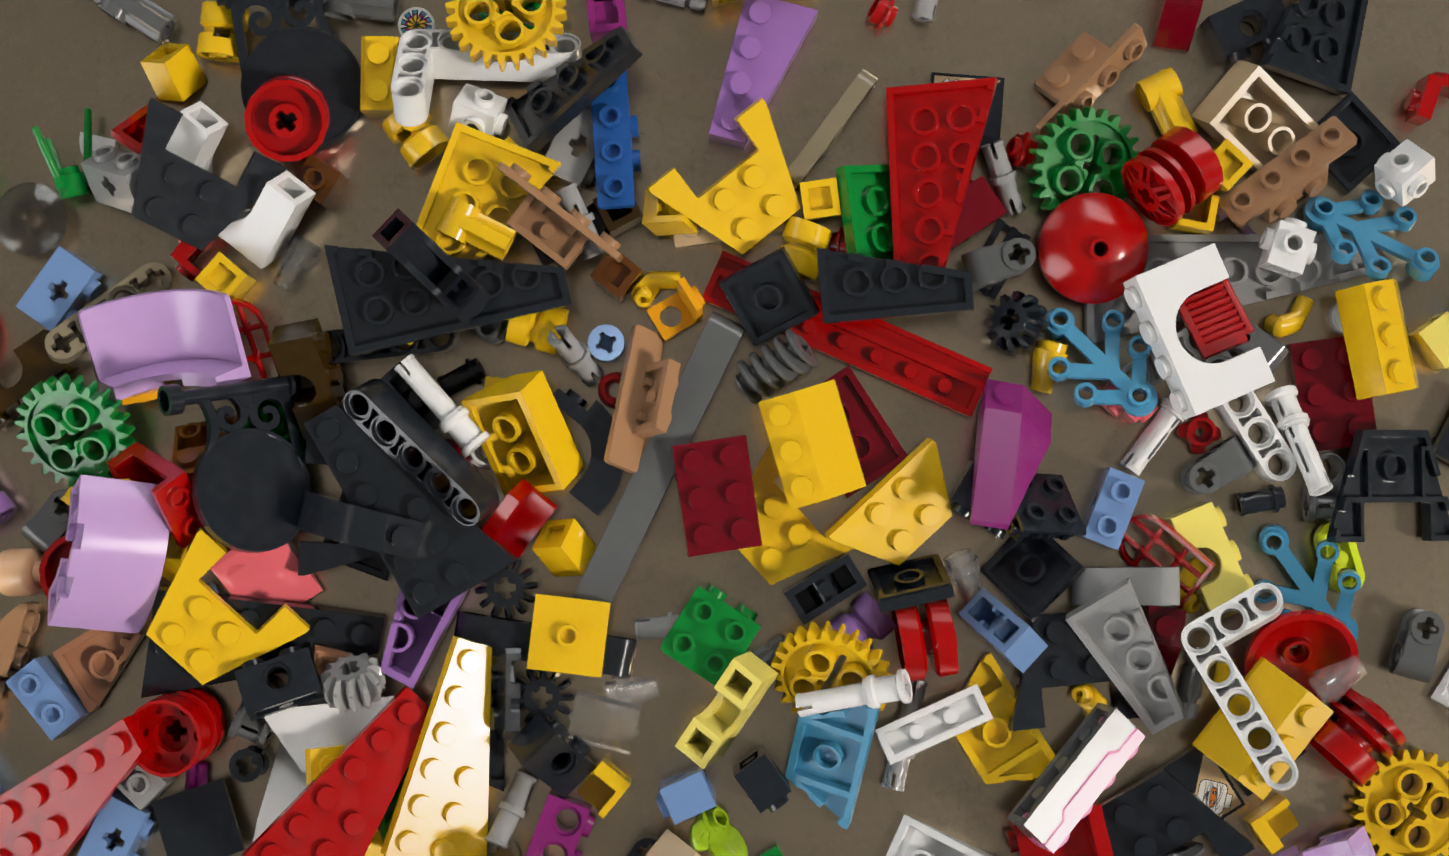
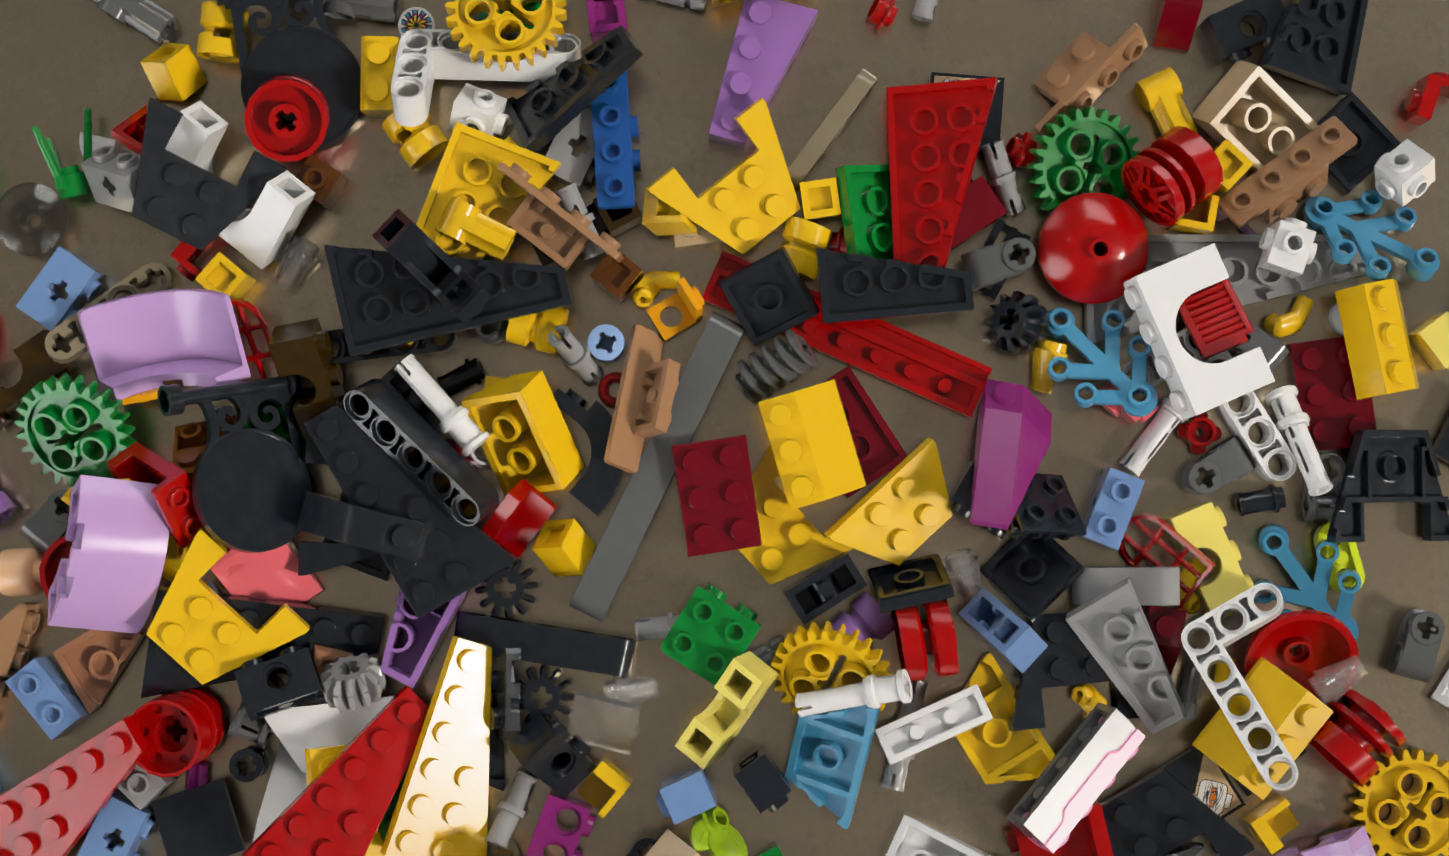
(568, 635): yellow plate -> none

